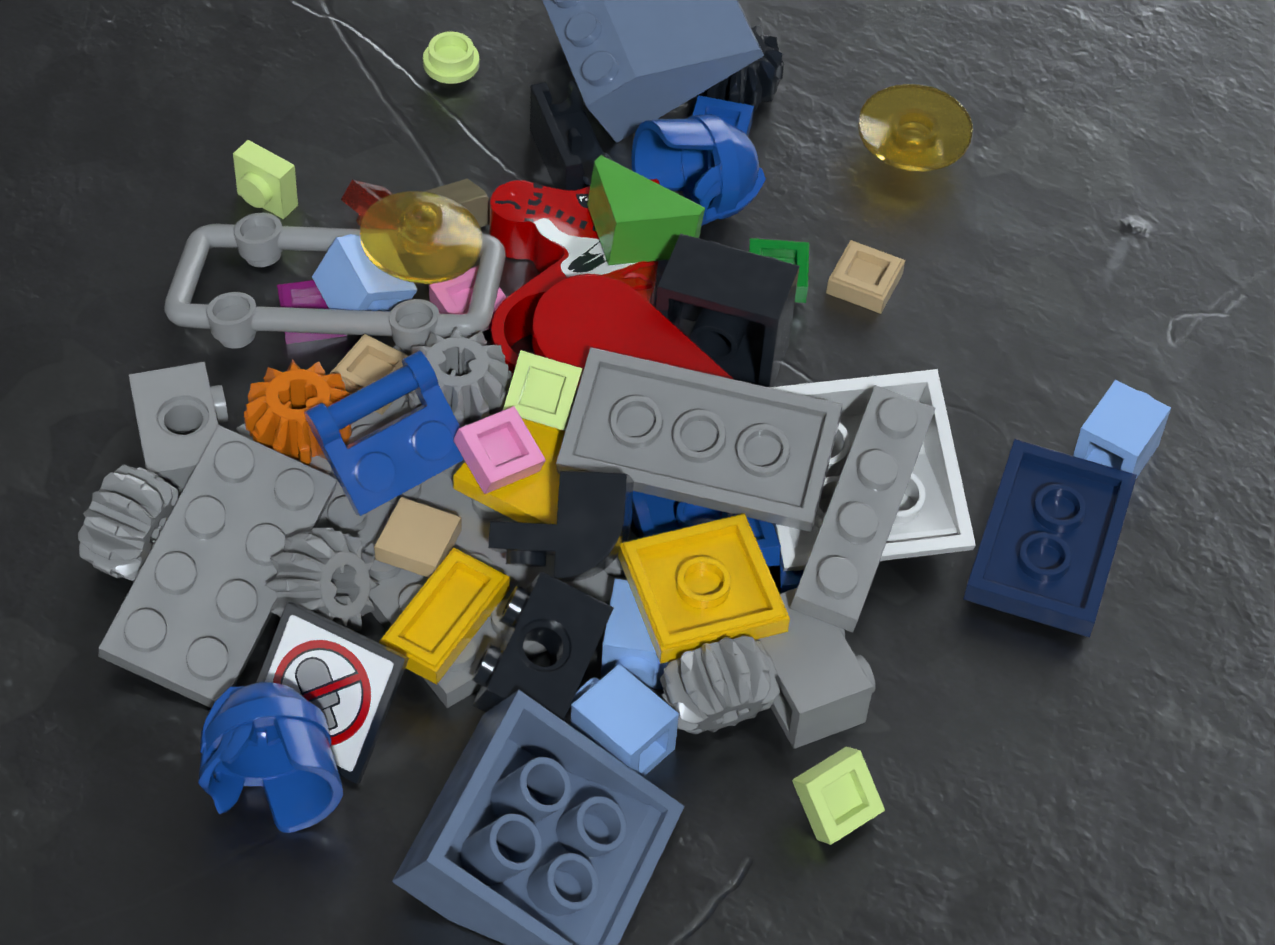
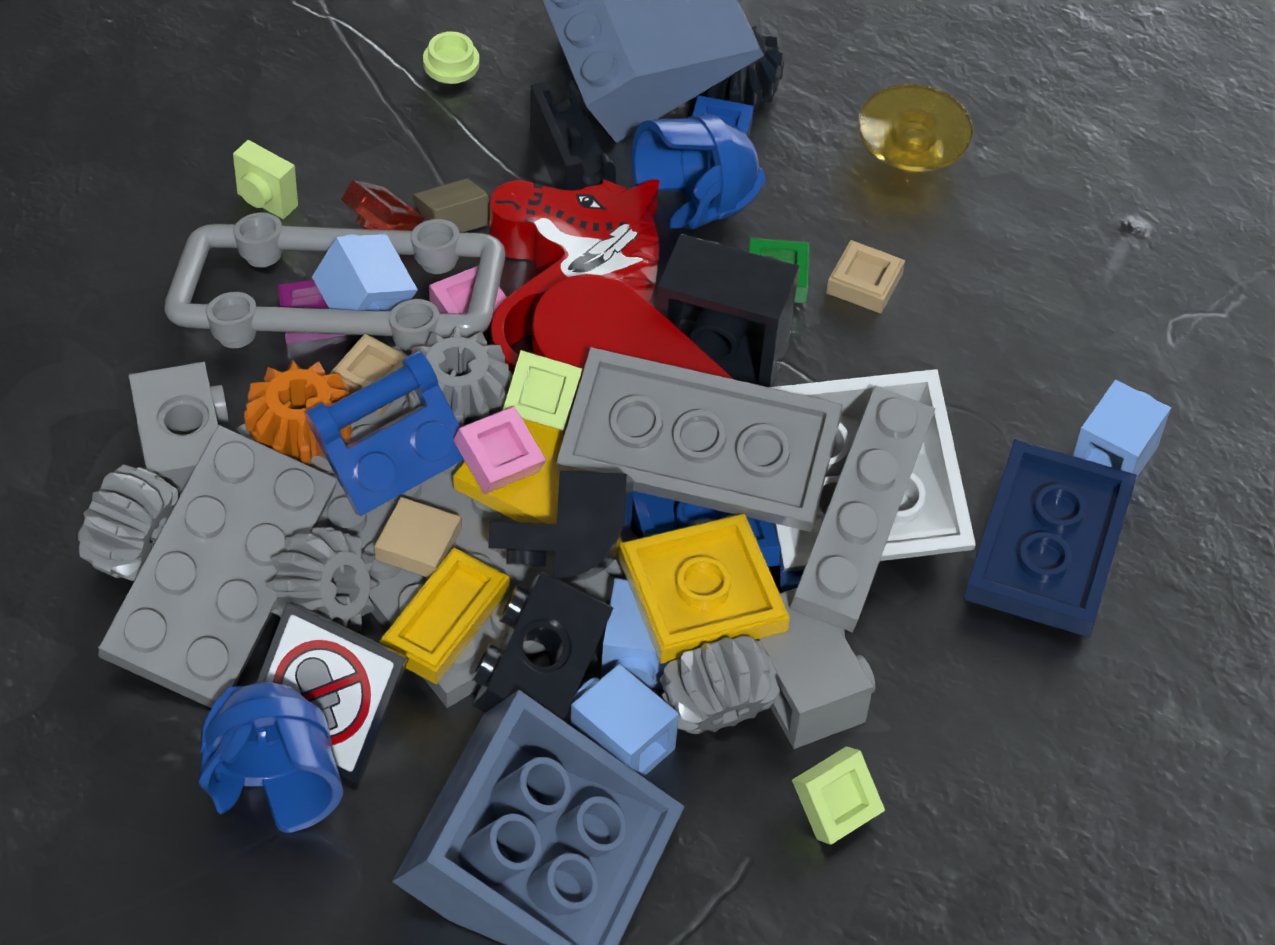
(420, 237): clear yellow dish -> none
(637, 216): bright green slope -> none

